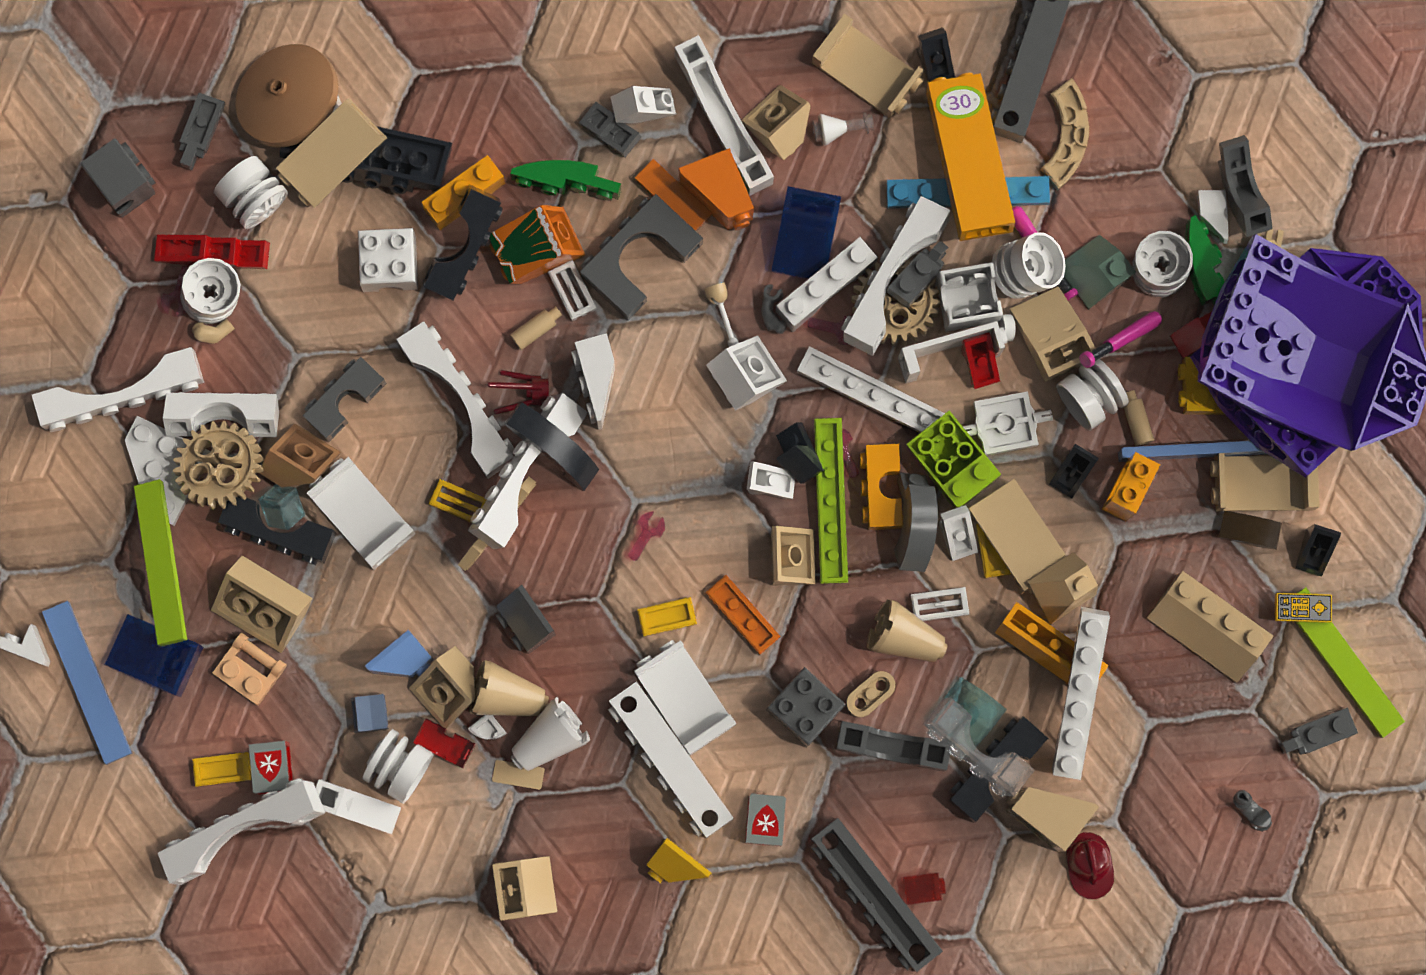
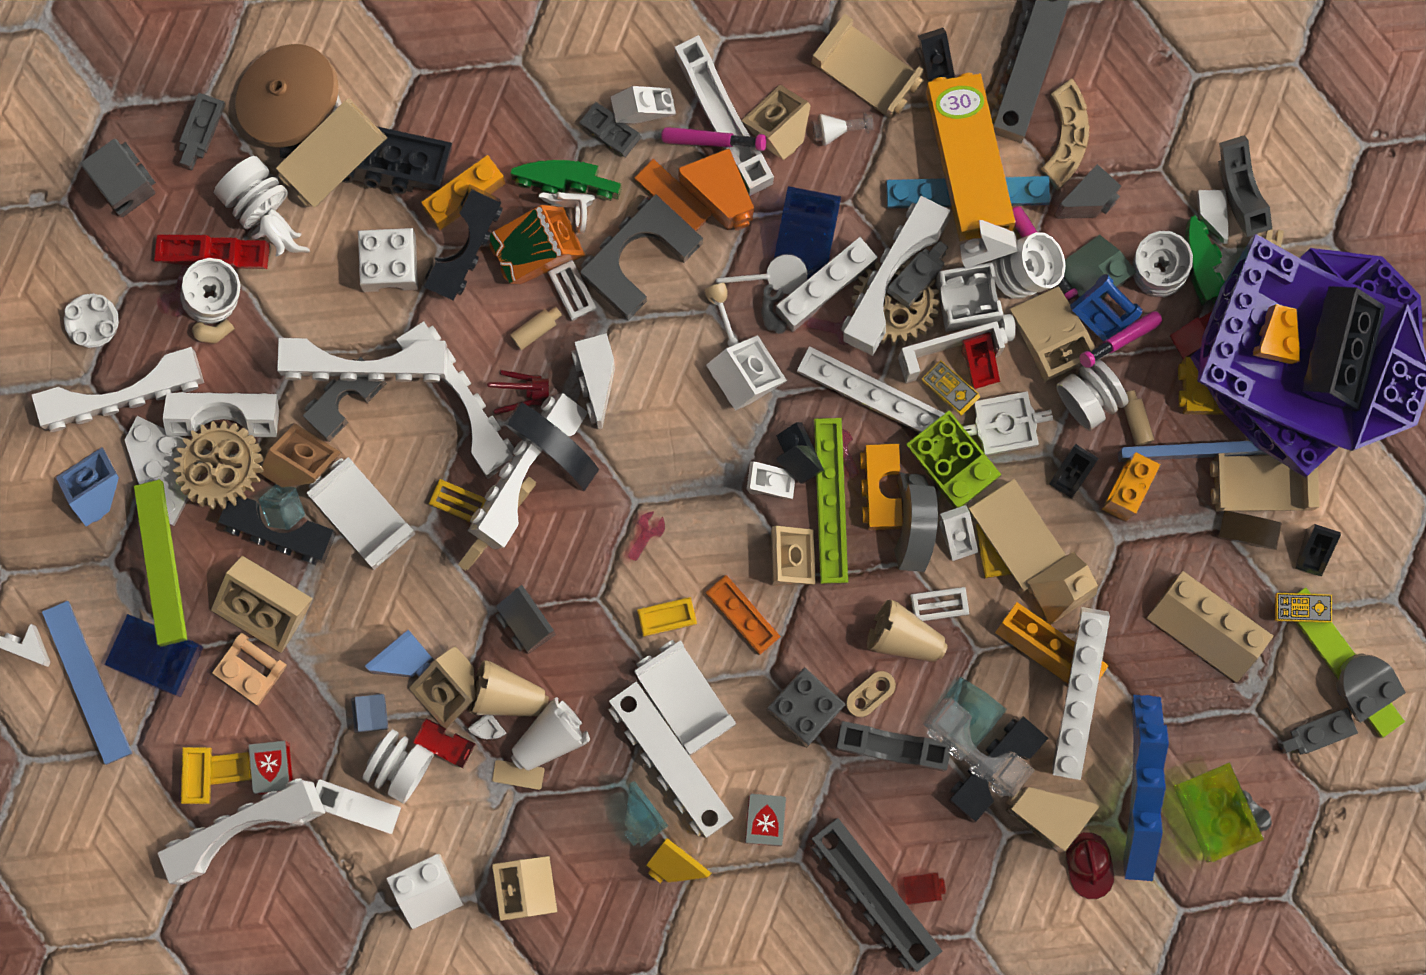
(90, 486): none -> medium blue slope
(91, 320): none -> white dish
(196, 775): none -> yellow tile
(279, 233): none -> white piece
(421, 360): none -> white arch
(425, 891): none -> white slope
(571, 200): none -> white piece
(642, 817): none -> clear light blue slope
(708, 138): none -> dark pink piece
(784, 273): none -> white piece
(950, 388): none -> tile
(993, 244): none -> white slope
(1090, 197): none -> dark grey slope
(1099, 314): none -> blue plate
(1148, 788): none -> blue arch
(1218, 812): none -> clear neon green slope
(1279, 335): none -> light orange wing
(1343, 347): none -> black slope
(1368, 685): none -> dark grey slope

